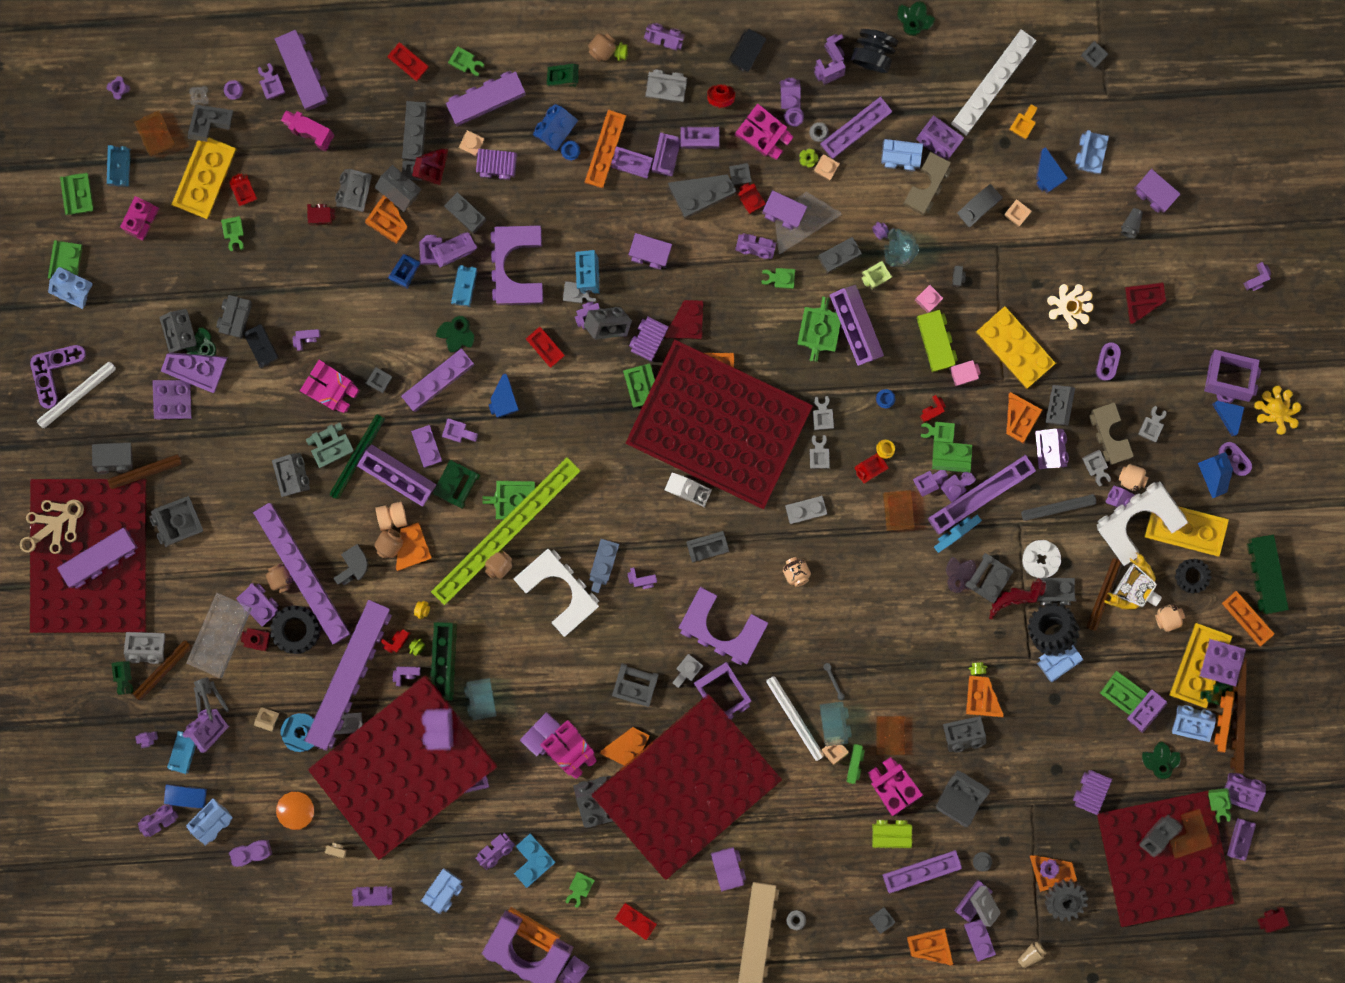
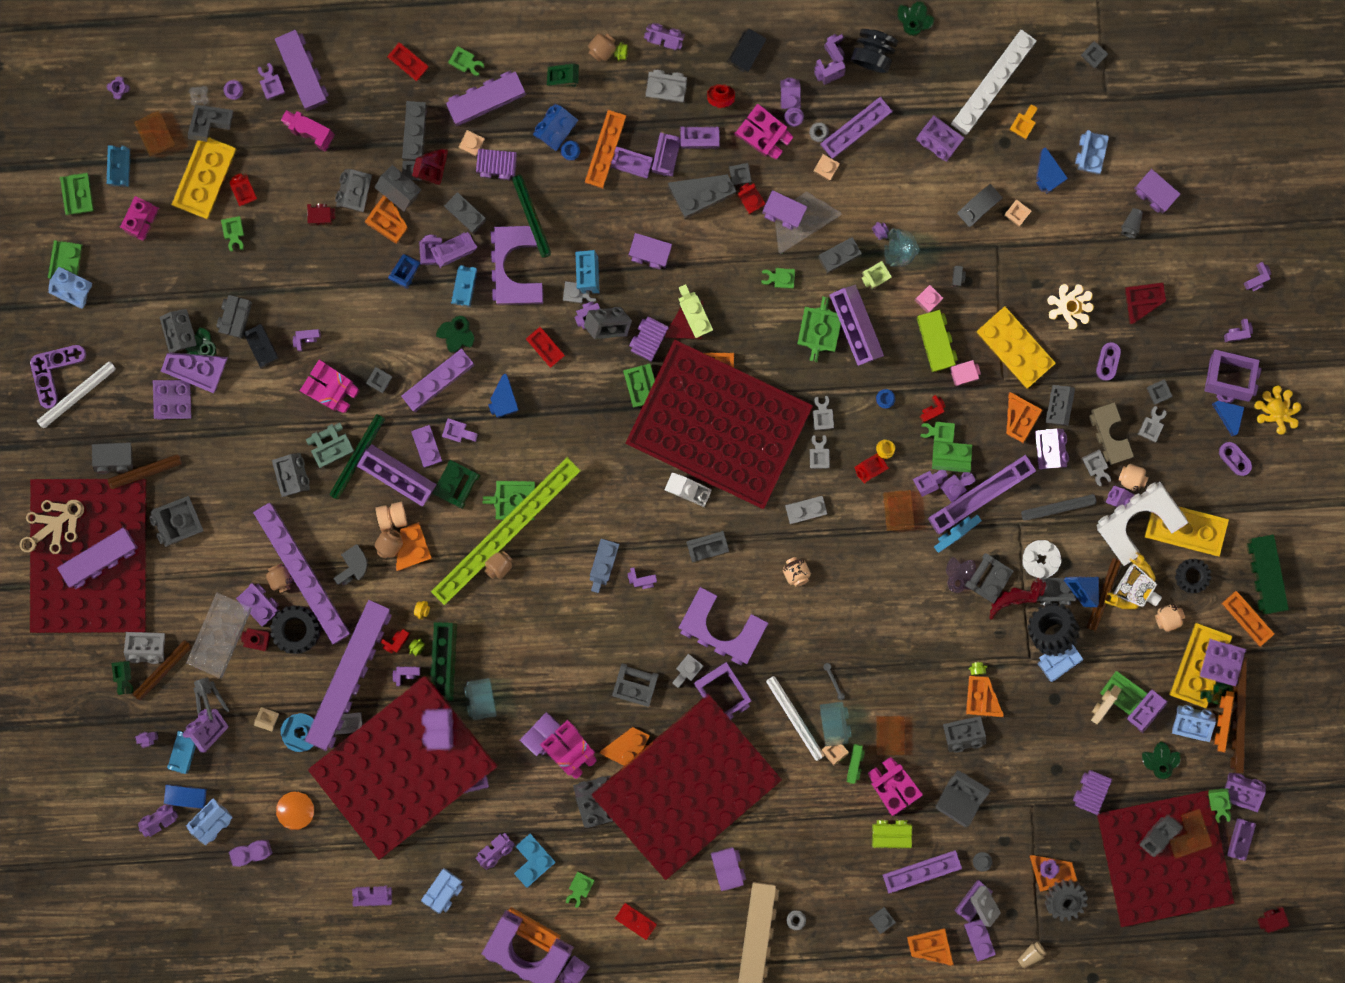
(336, 850): tan plate -> none
(531, 216): none -> dark green axle
(547, 566): white arch -> none
(694, 312): none -> yellowish green hinge
(763, 249): medium lavender hinge -> none
(813, 158): lime plate -> none
(901, 154): light blue brick -> none
(920, 199): dark tan arch -> none
(1085, 589): none -> blue slope
(1108, 699): none -> tan plate
(1159, 392): none -> dark grey plate
(1217, 474): blue slope -> none
(1236, 335): none -> medium lavender bracket

